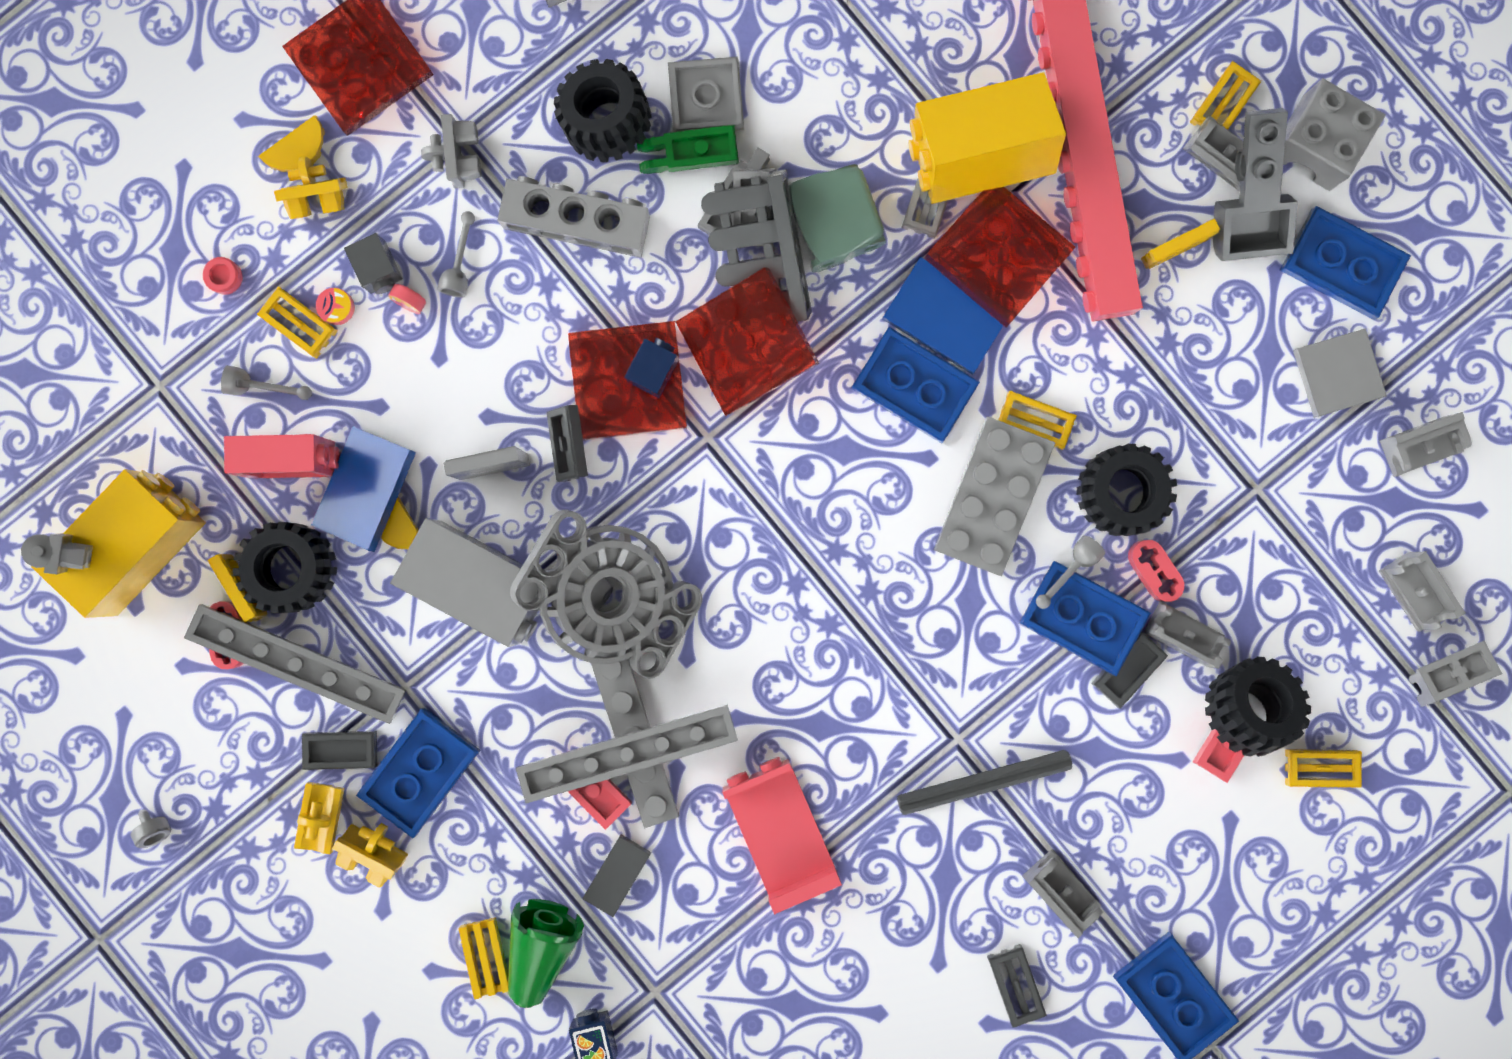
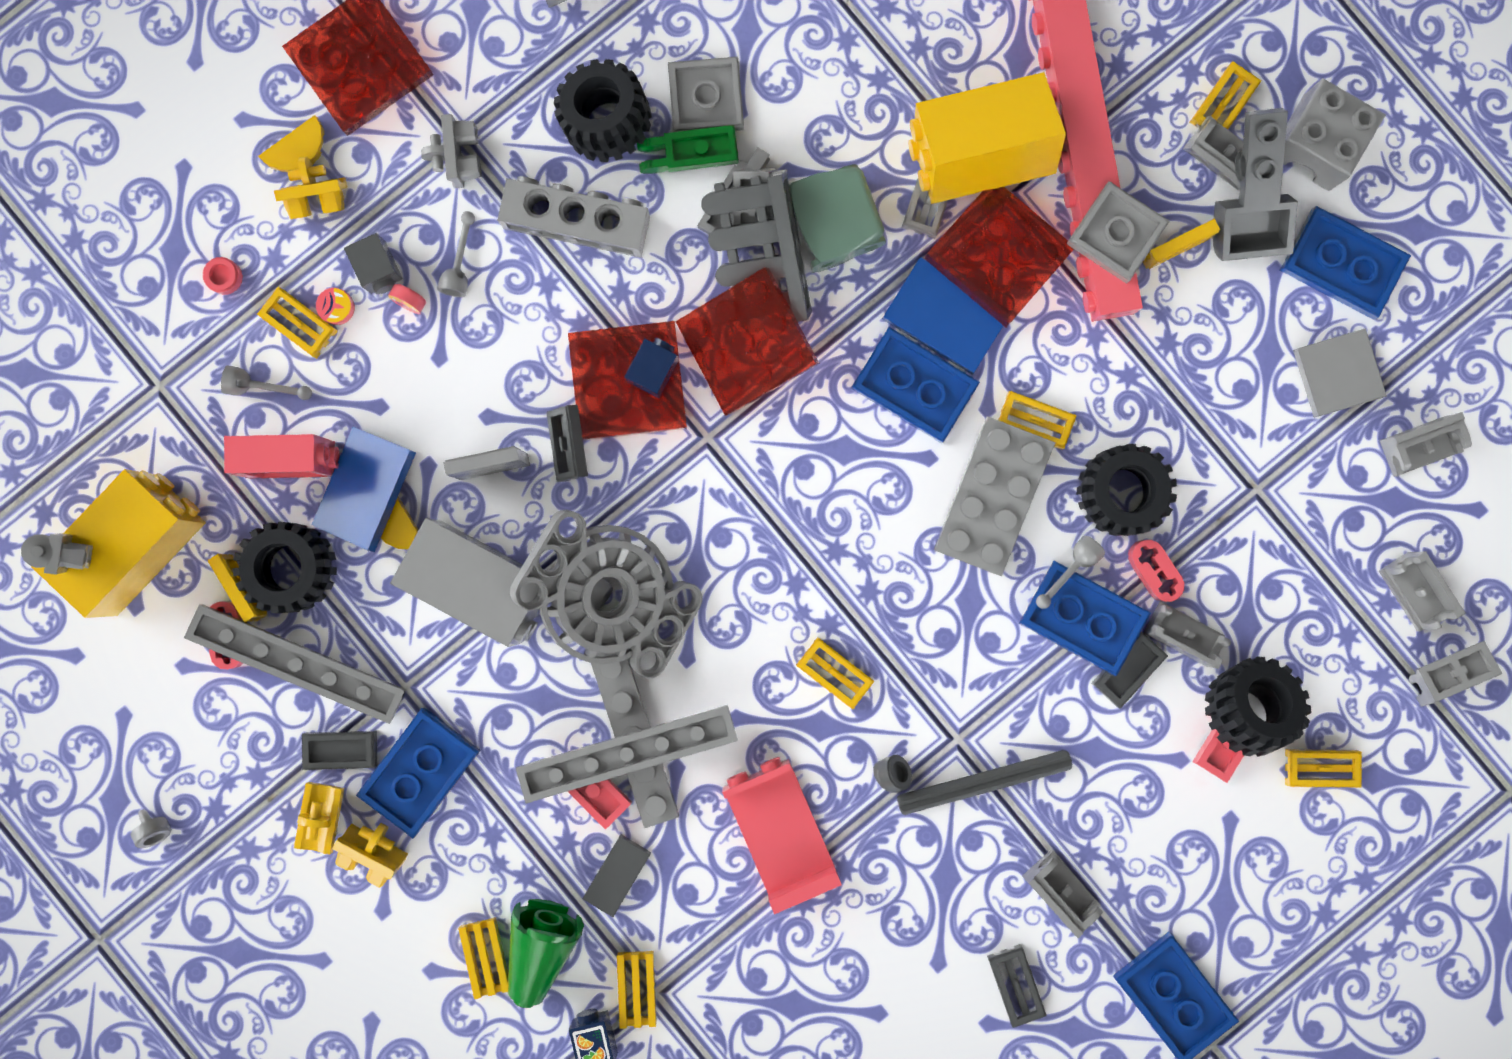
(637, 1020): none -> yellow tile
(810, 654): none -> yellow tile
(893, 773): none -> dark grey tile
(1118, 232): none -> light grey tile

